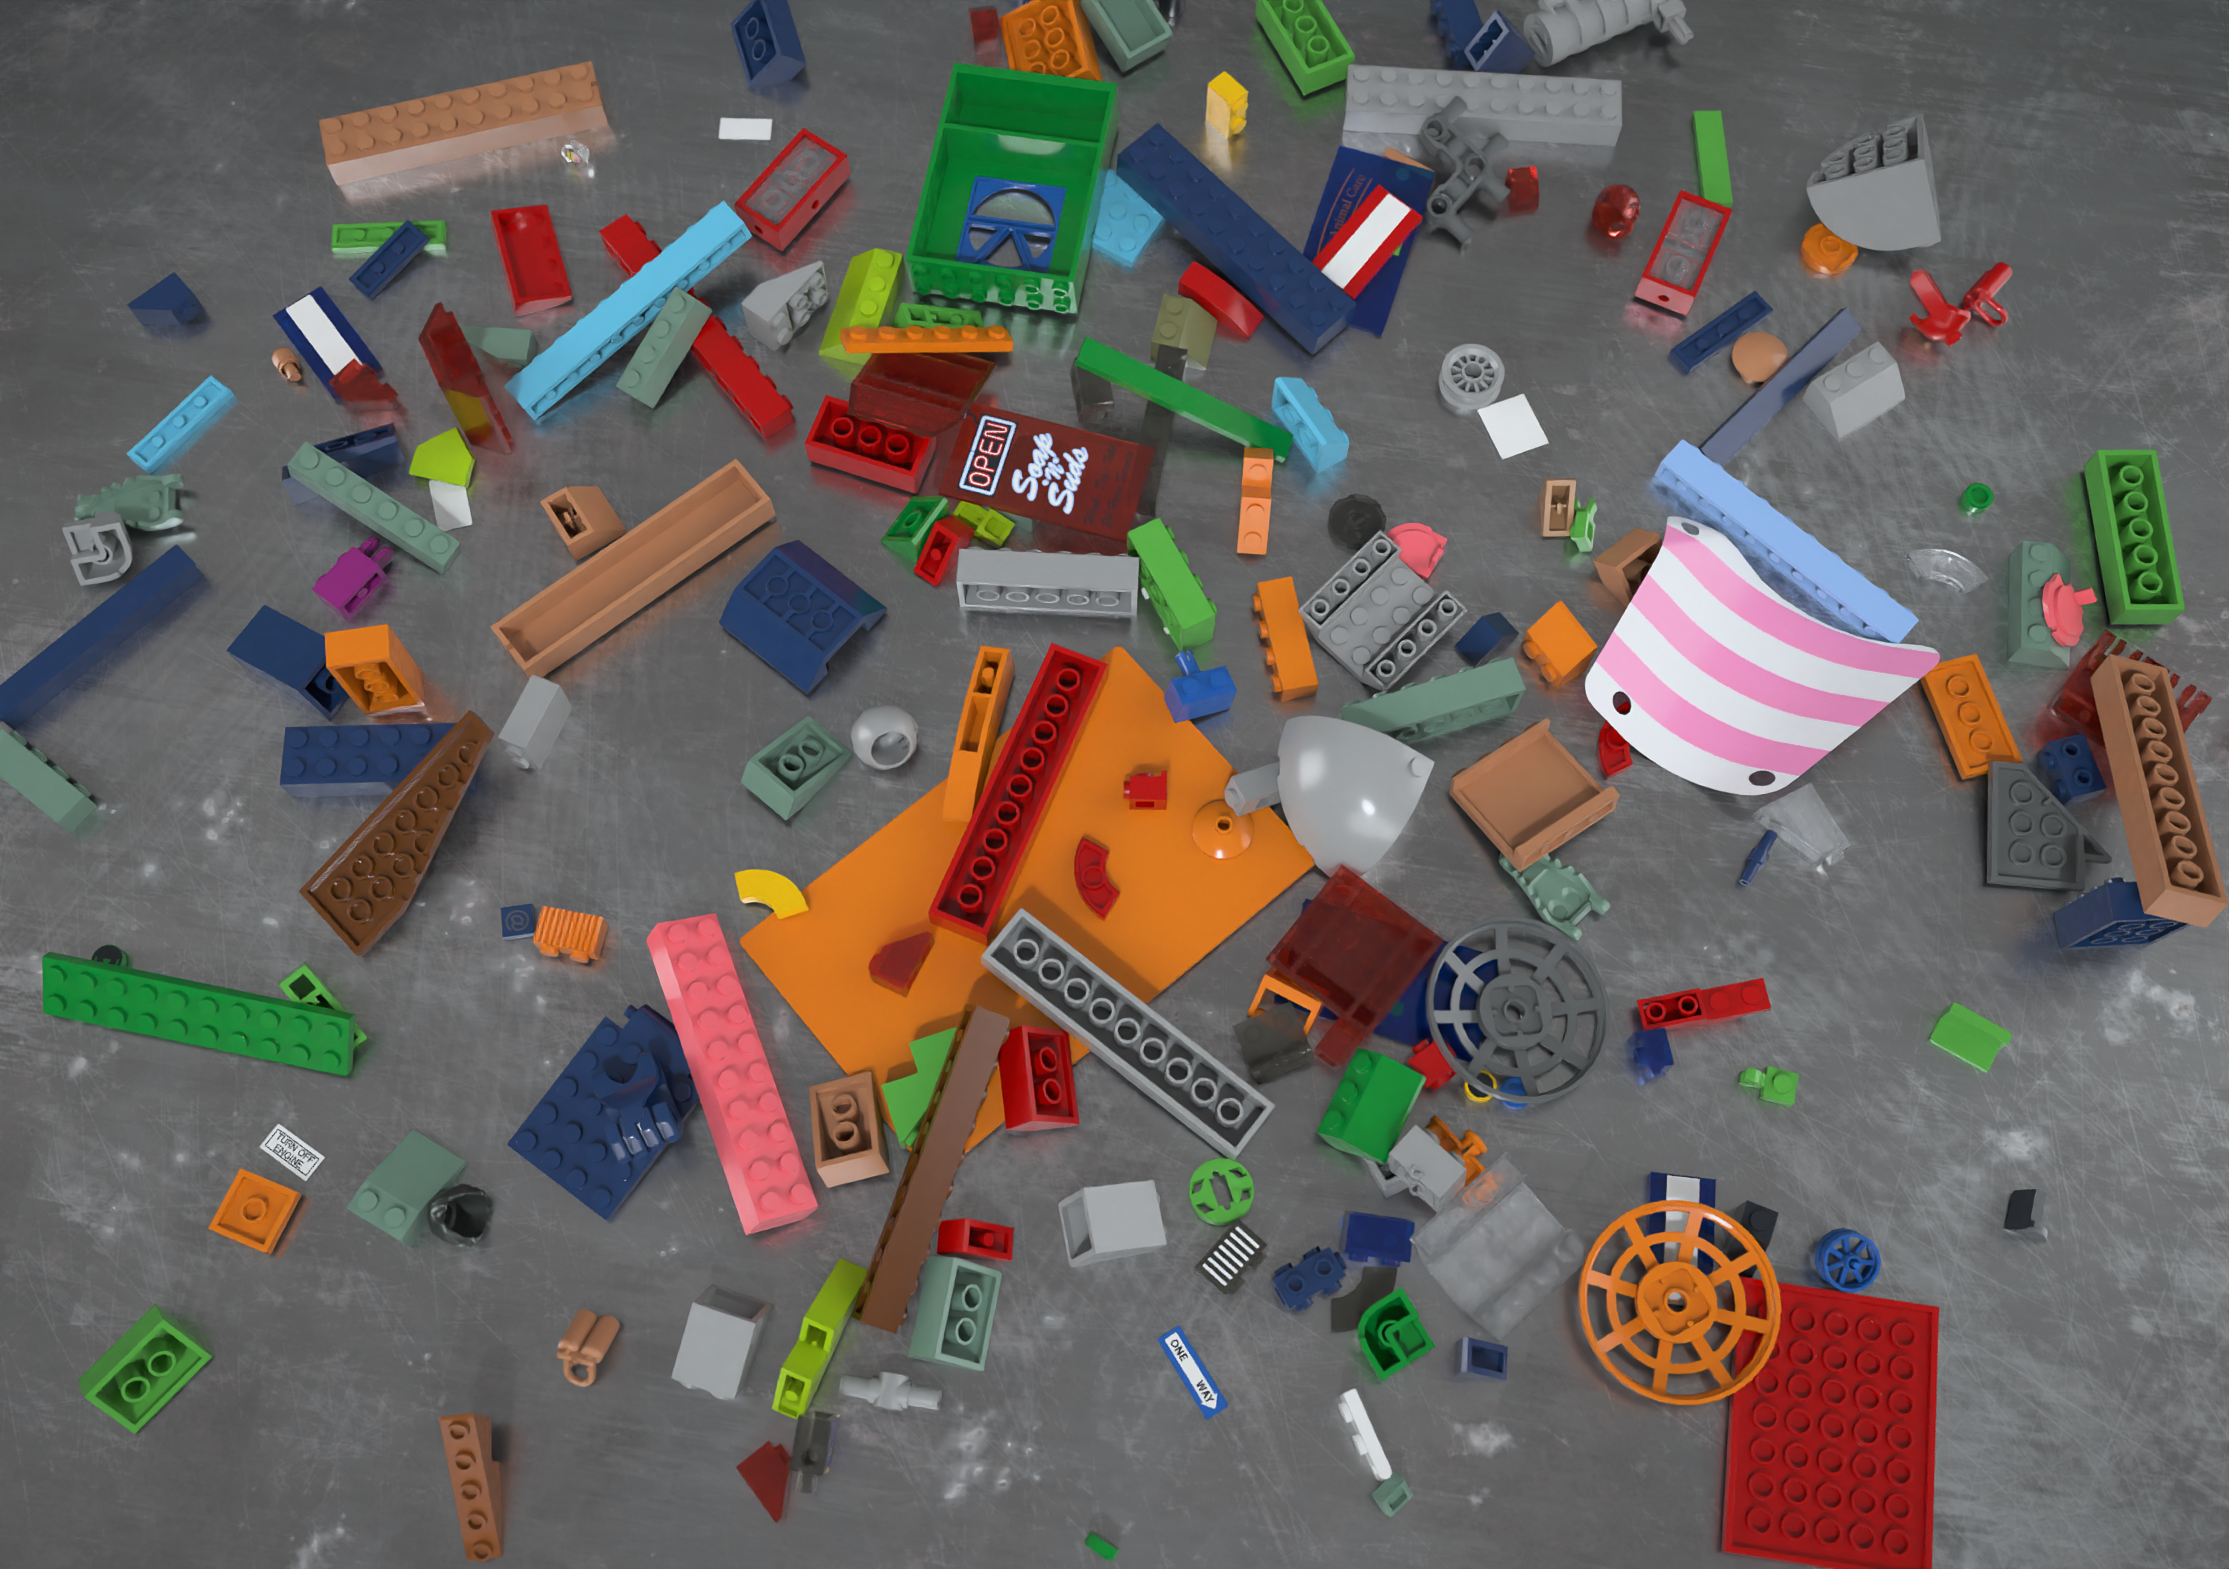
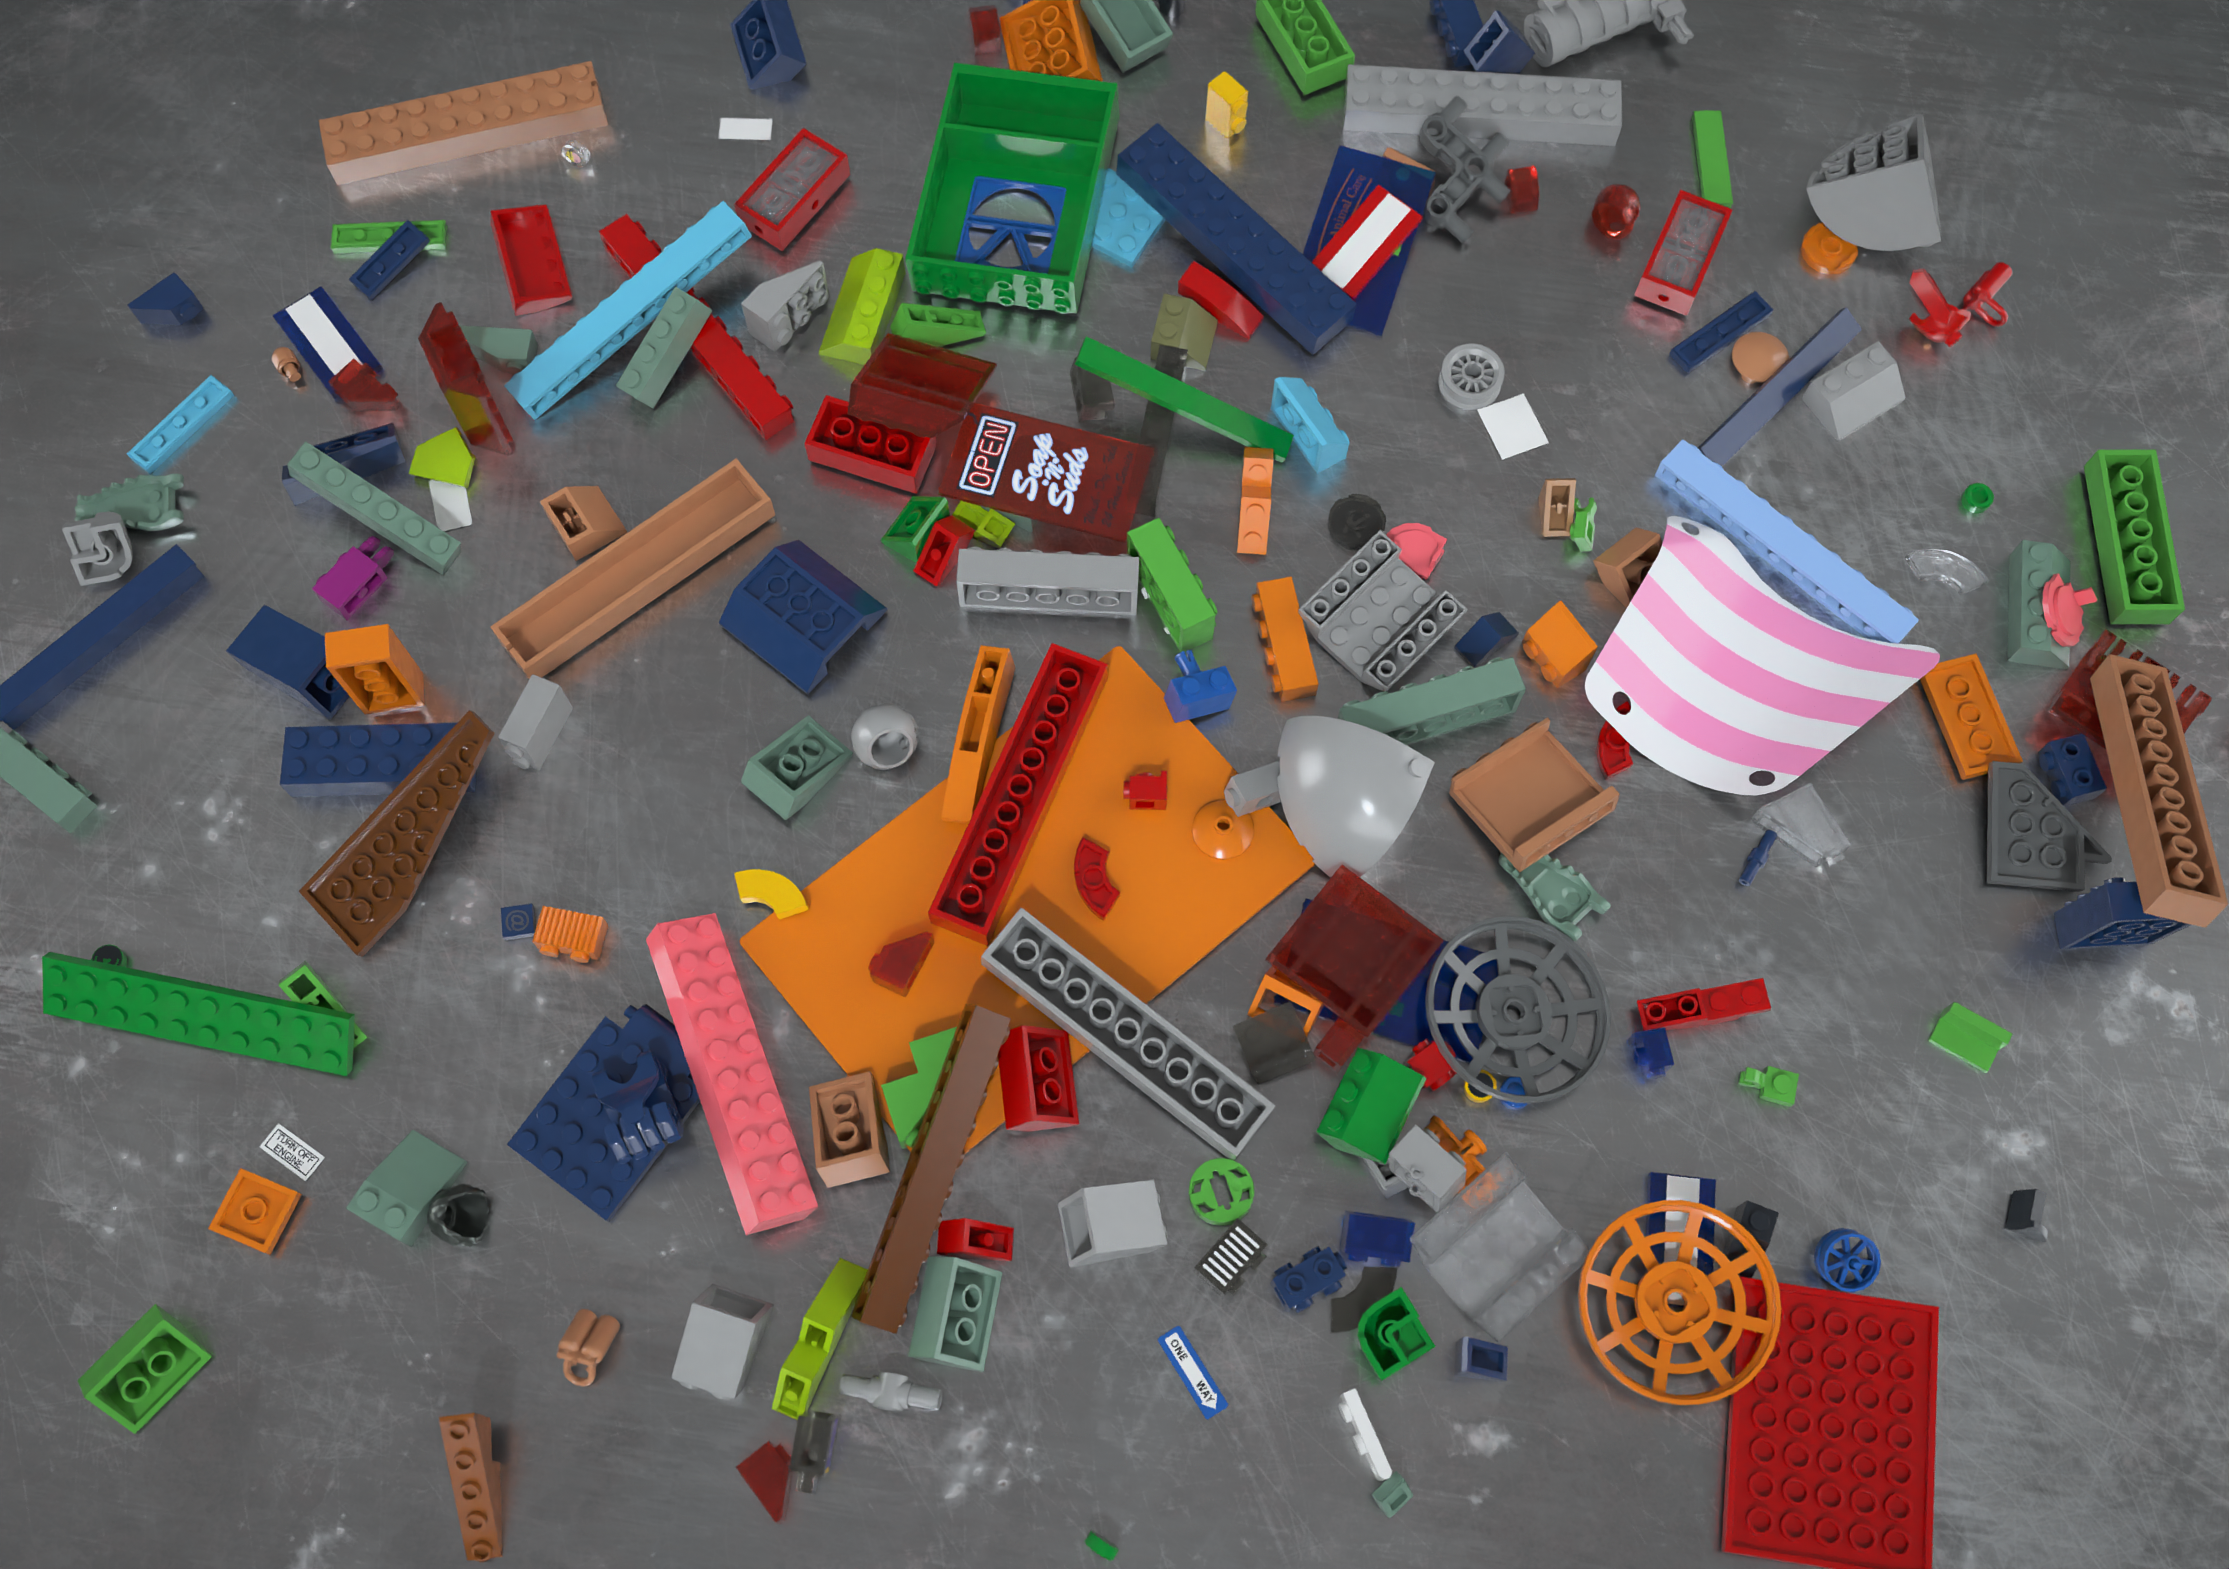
(926, 340): orange plate -> none

